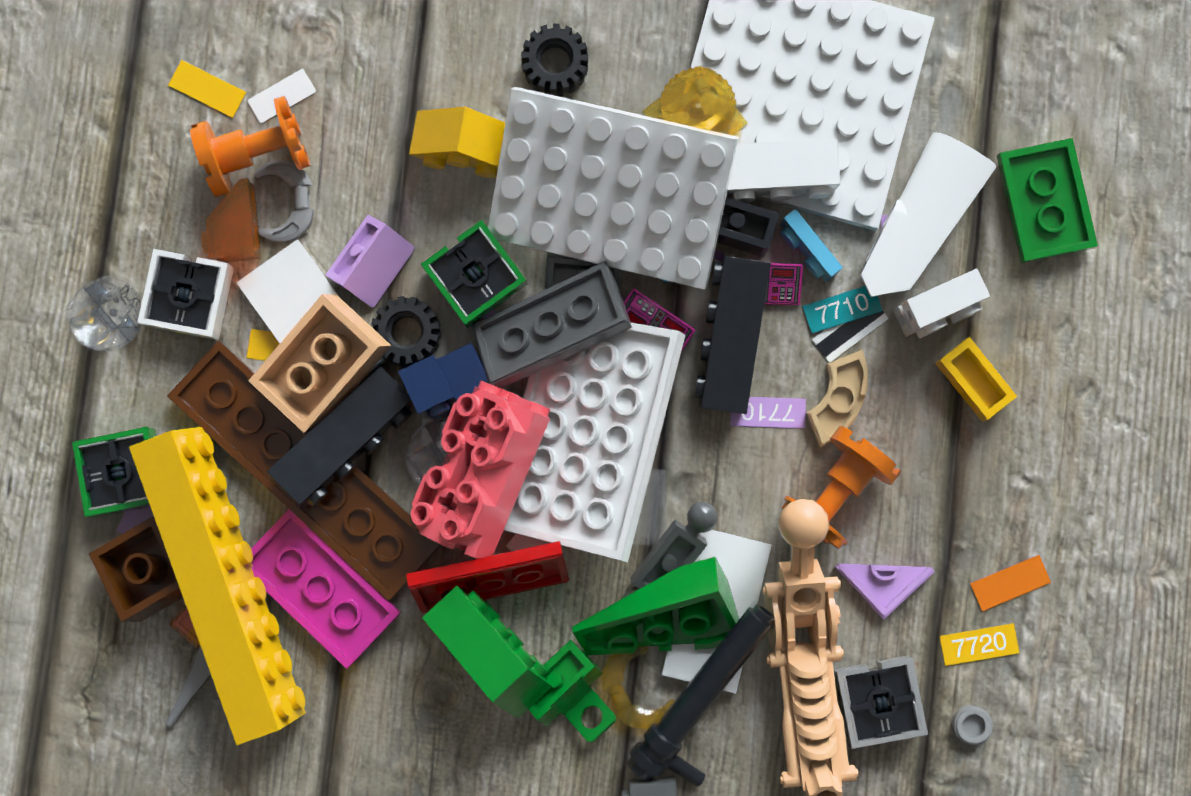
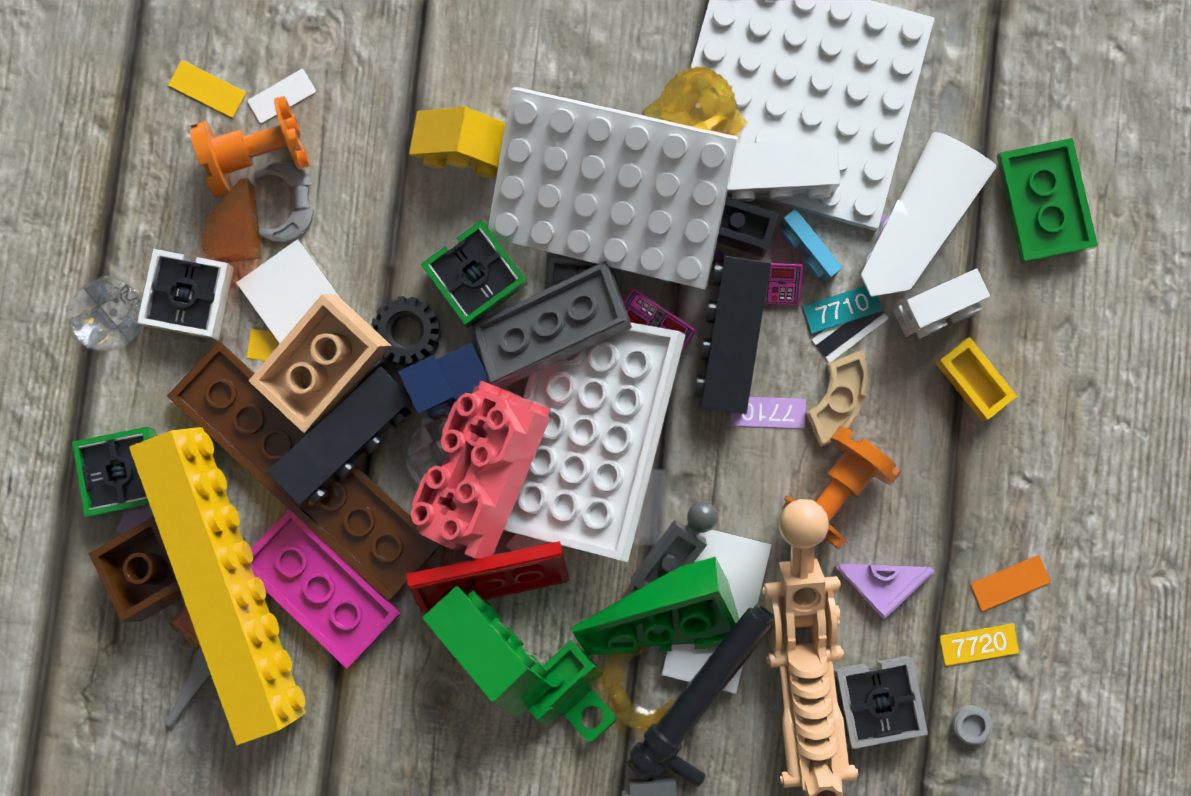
(370, 260): lavender panel -> none
(555, 38): black tyre -> none

